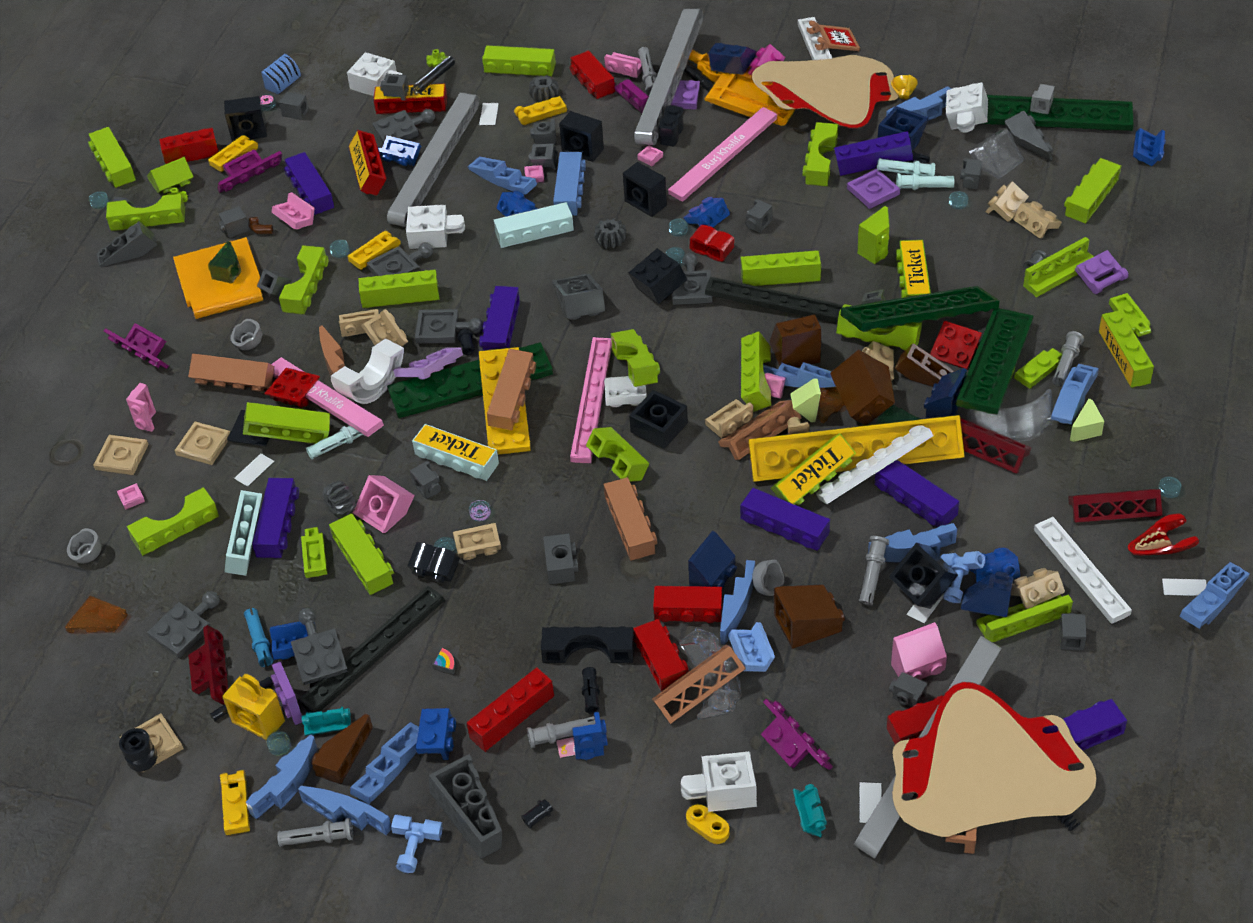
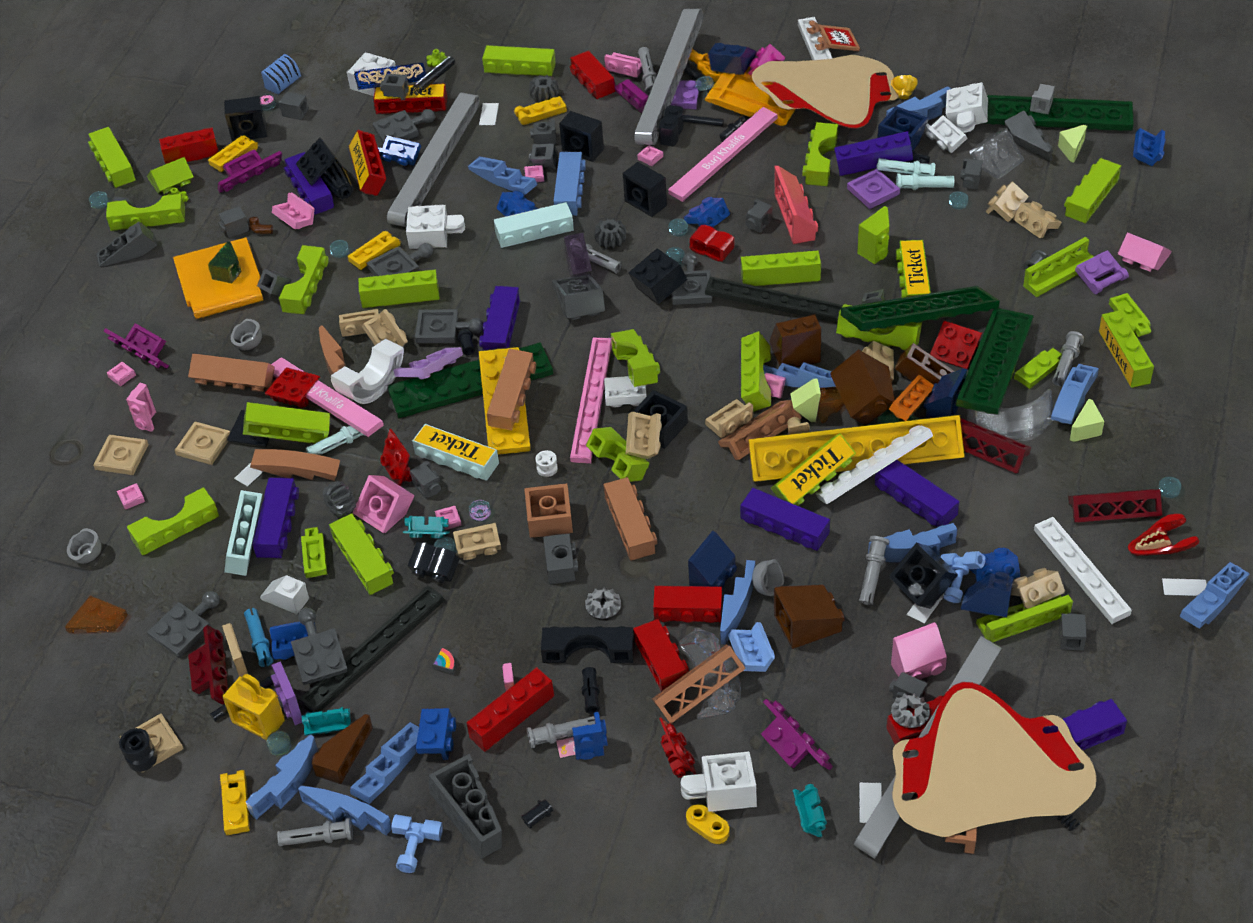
(121, 374): none -> bright pink tile
(235, 650): none -> tan tile
(287, 462): none -> nougat slope
(287, 594): none -> white slope
(322, 163): none -> black plate
(372, 78): none -> clear blue tile
(395, 459): none -> red hinge
(435, 526): none -> teal hinge
(451, 514): none -> bright pink tile
(508, 675): none -> bright pink tile
(546, 463): none -> white wheel
(548, 510): none -> nougat brick
(576, 254): none -> clear purple slope
(603, 260): none -> light grey pin
(611, 605): none -> light grey gear
(643, 435): none -> tan bracket
(675, 750): none -> red hinge
(703, 120): none -> black bar
(704, 83): none -> clear light blue tile
(732, 127): none -> black axle
(794, 207): none -> coral slope
(904, 716): none -> light grey gear
(911, 398): none -> orange plate
(945, 134): none -> white bracket
(1071, 141): none -> yellowish green slope
(1144, 252): none -> bright pink slope

